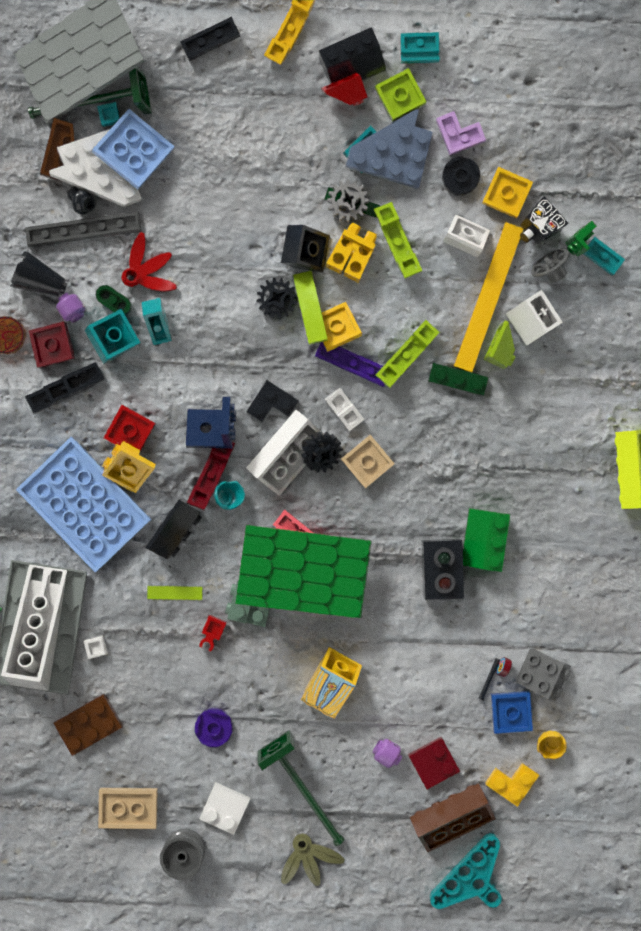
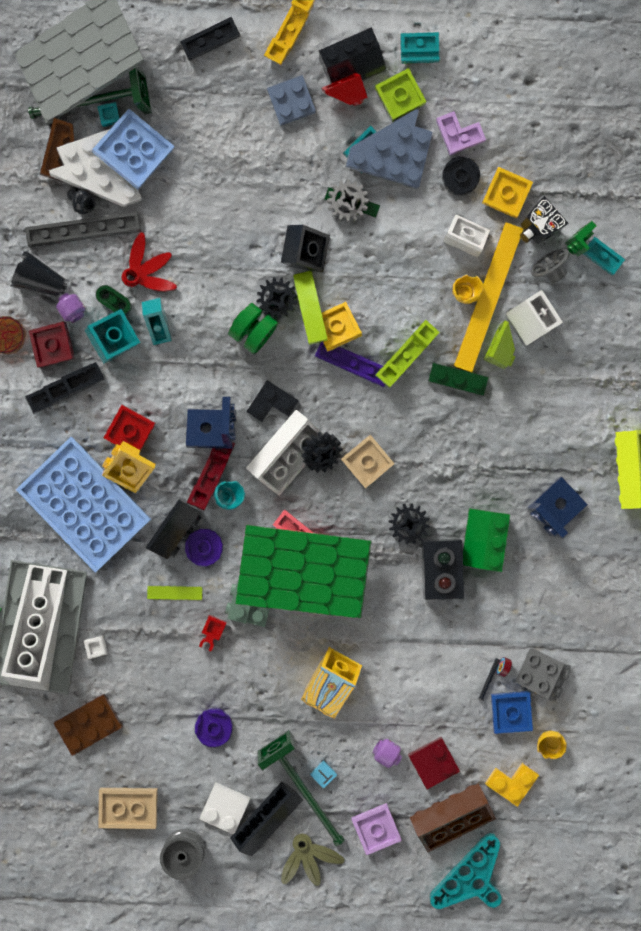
(204, 547): none -> dark purple tile
(248, 325): none -> green wheel
(266, 819): none -> black brick
(291, 100): none -> sand blue plate
(323, 774): none -> medium azure tile
(344, 409): white slope -> none
(352, 246): yellow hips -> none
(376, 829): none -> lavender plate
(397, 240): lime slope -> none
(406, 515): none -> black gear
(467, 289): none -> yellow hair
(554, 519): none -> dark blue bracket

